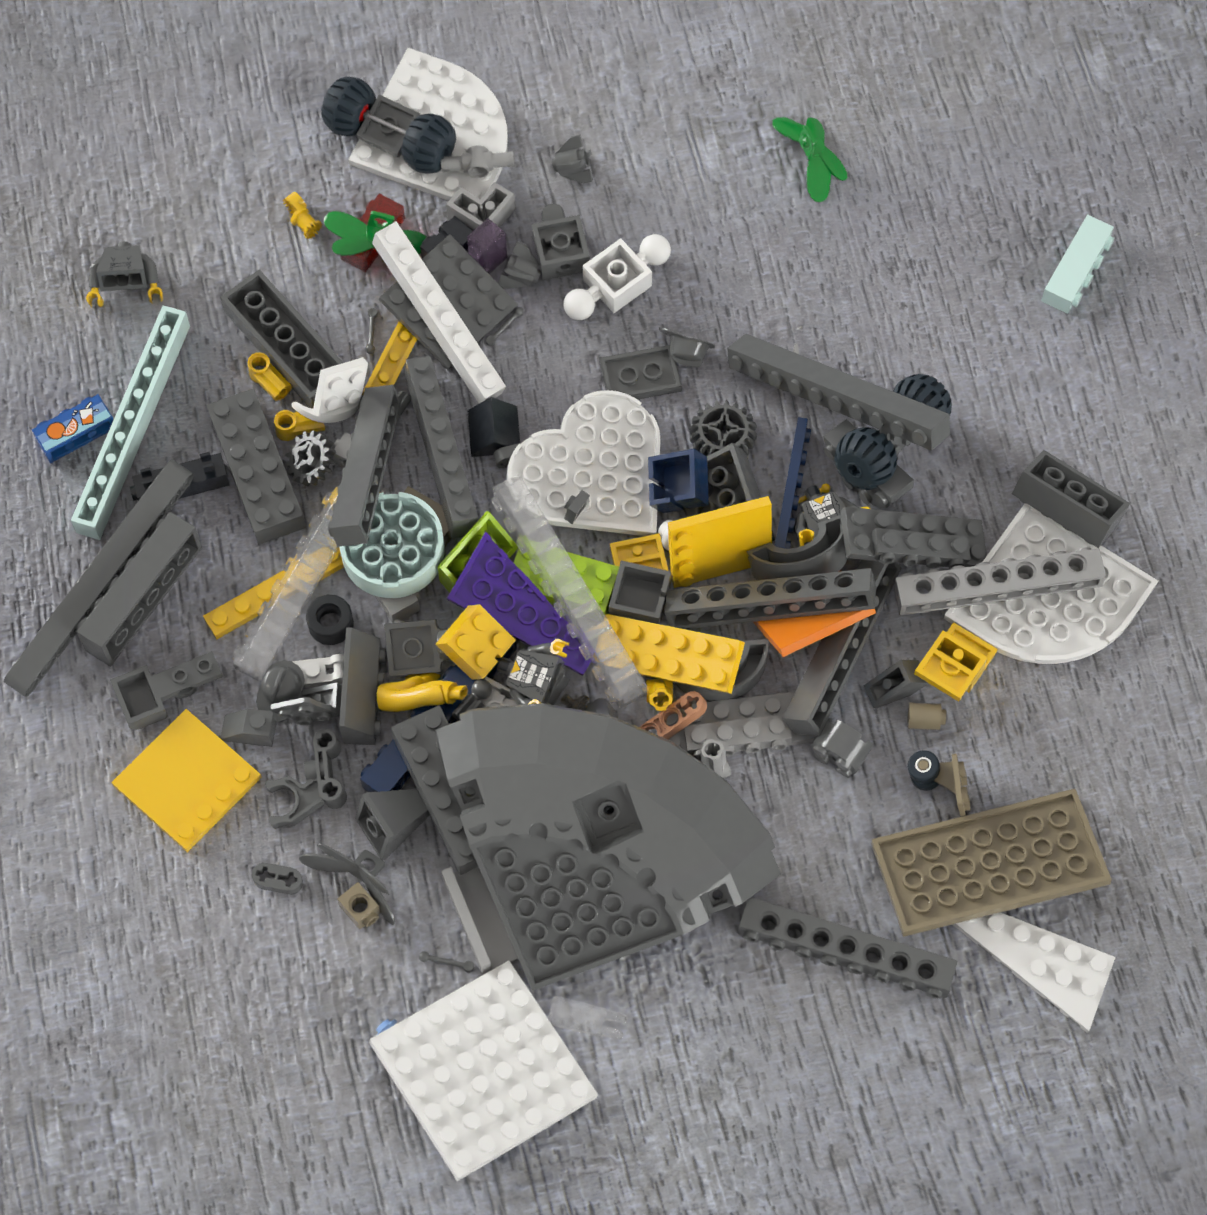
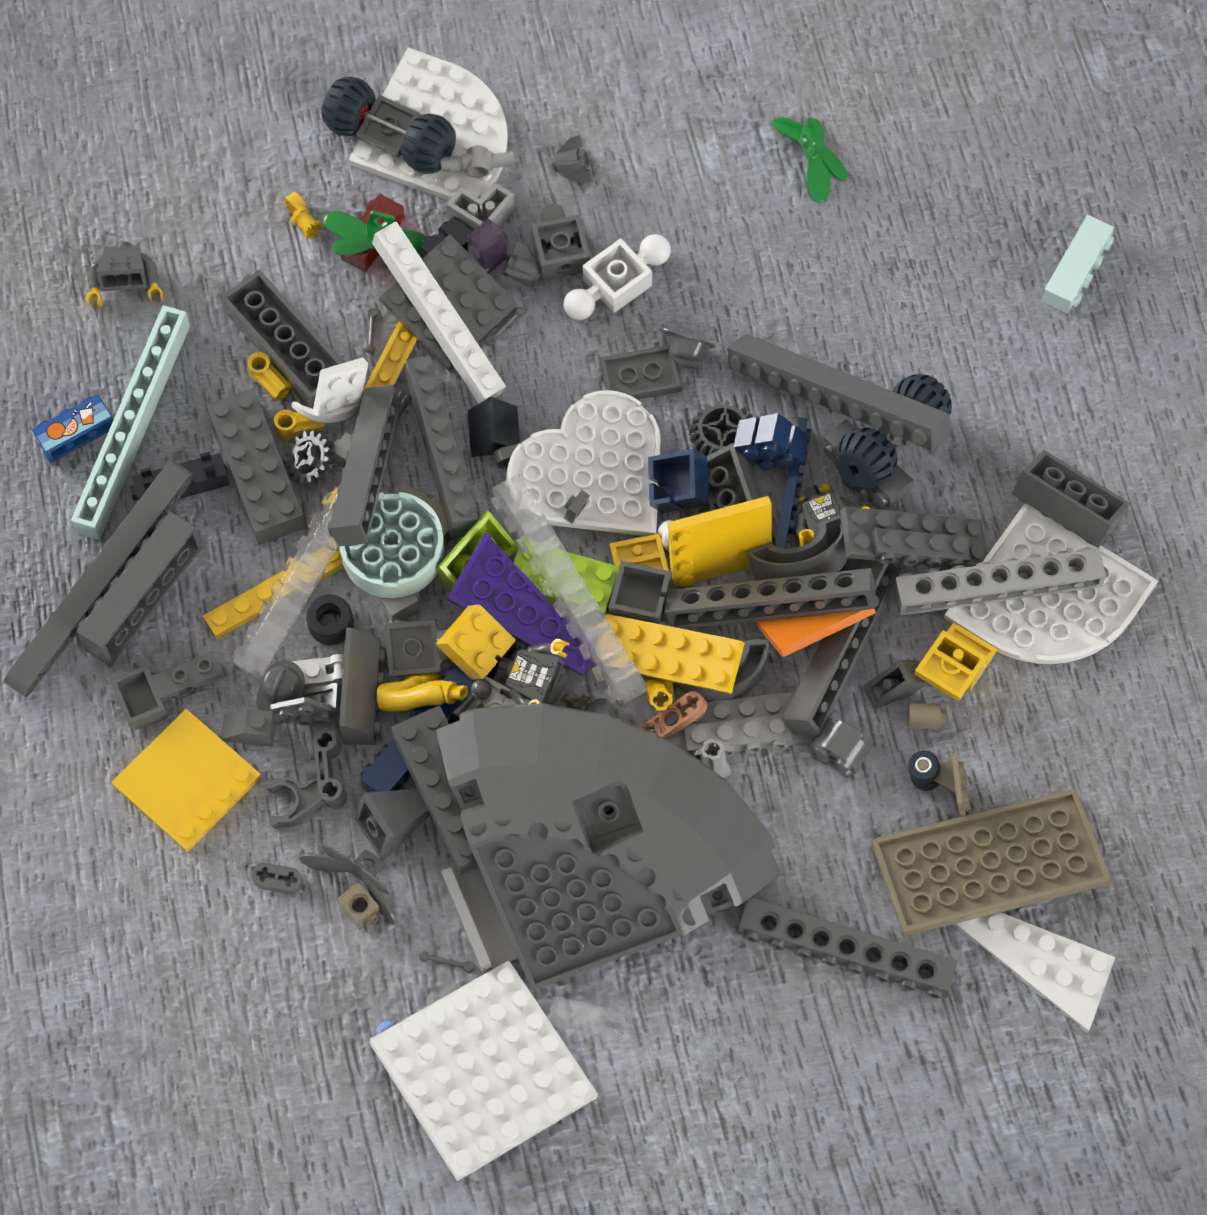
(771, 441): none -> dark blue piece

